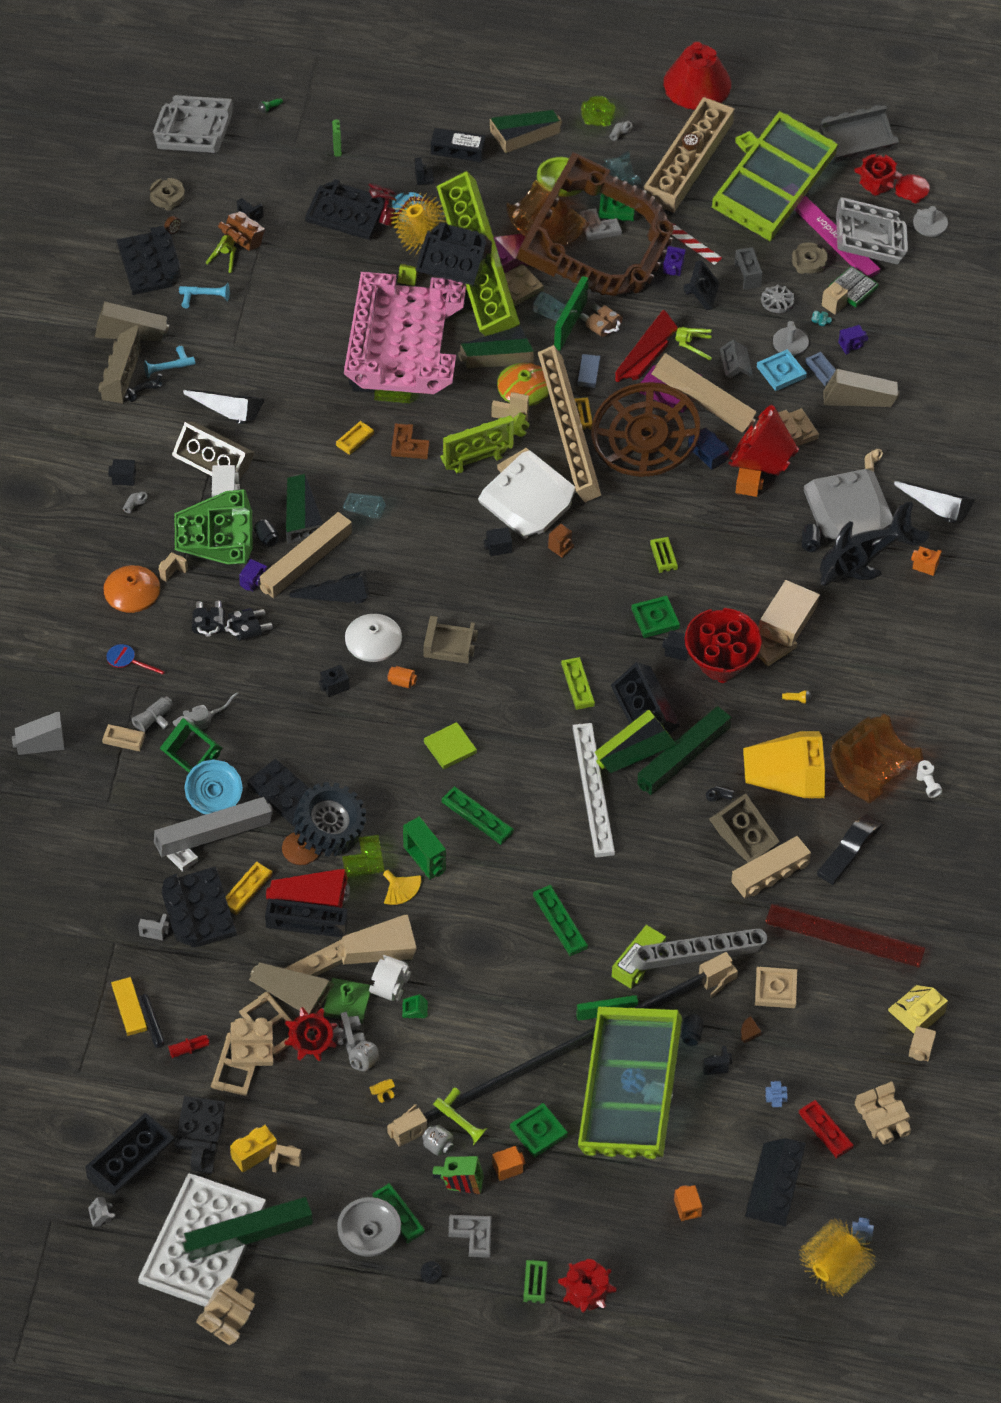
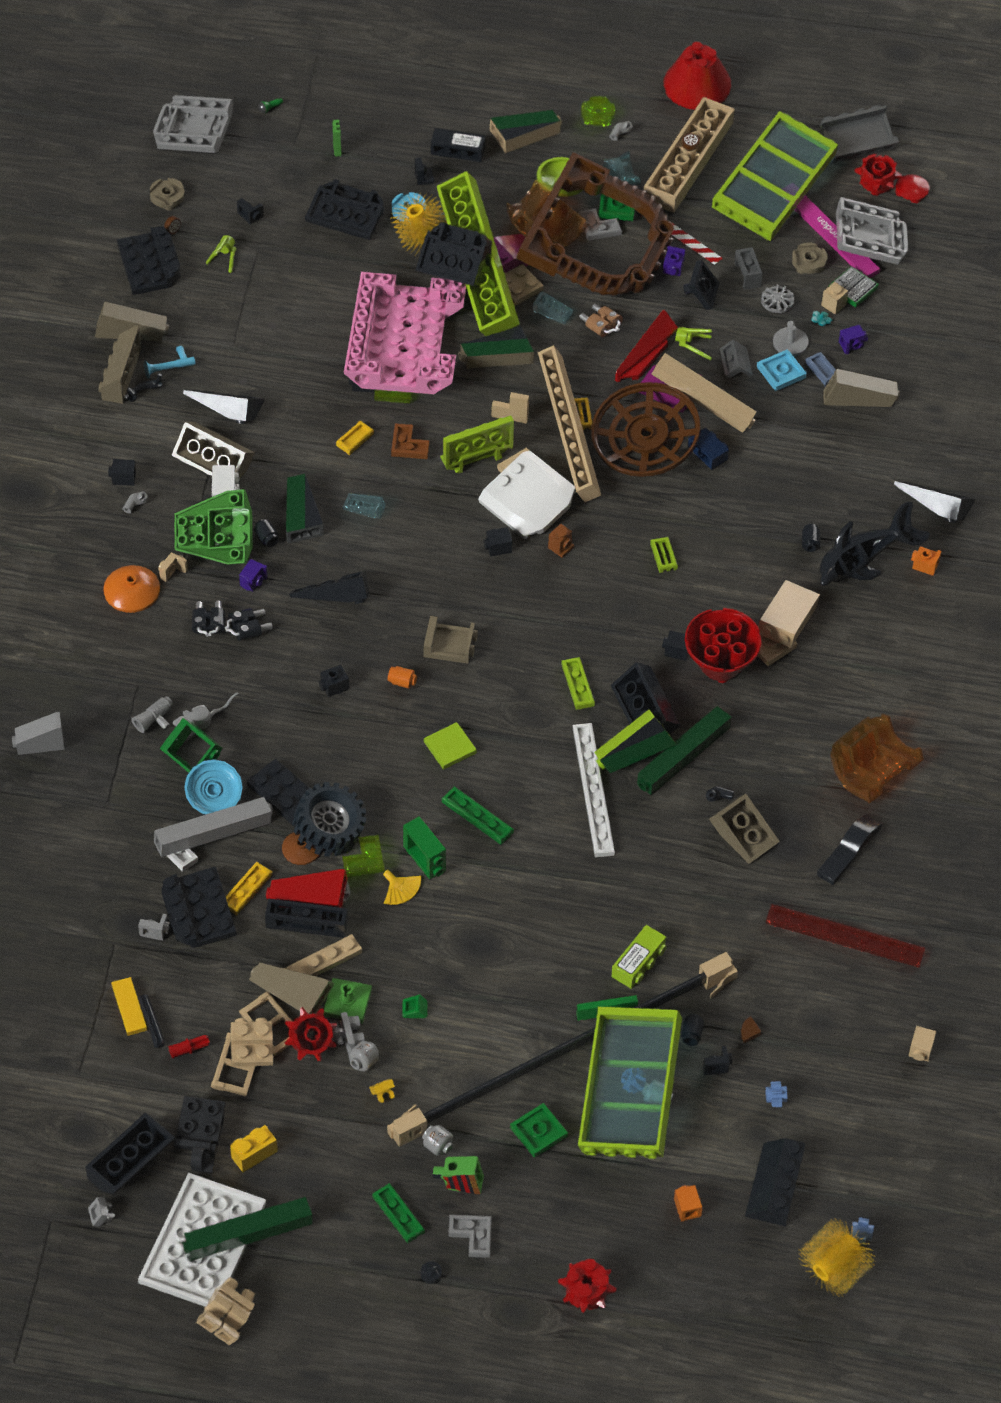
(123, 655): blue piece -> none
(123, 737): tan tile -> none
(188, 291): medium azure piece -> none
(243, 230): dark orange brick -> none
(286, 1155): tan bracket -> none
(305, 555): tan brick -> none
(366, 1216): light grey dish -> none
(370, 944): tan slope -> none
(376, 644): white dish -> none
(388, 212): dark red plant -> none
(389, 978): white brick -> none
(407, 275): lime tile -> none
(444, 1106): lime piece -> none
(508, 1163): orange brick -> none
(519, 423): lime tile -> none
(525, 380): dish -> none
(534, 1297): bright green tile -> none
(560, 920): green tile -> none
(571, 313): green tile -> none
(588, 371): sand blue tile -> none
(655, 616): green plate -> none
(692, 954): light grey beam -> none
(746, 141): lime tile -> none
(749, 482): orange brick -> none
(766, 445): red cone -> none
(771, 867): tan brick -> none
(776, 987): tan plate -> none
(788, 764): yellow wedge -> none
(799, 426): tan plate -> none
(804, 696): yellow piece -> none
(826, 1129): red tile -> none
(848, 498): light grey wedge -> none
(871, 458): tan arm -> none
(888, 1117): tan hips -> none
(919, 1007): light yellow slope -> none
(925, 772): white leg -> none
(930, 222): light grey shield -> none

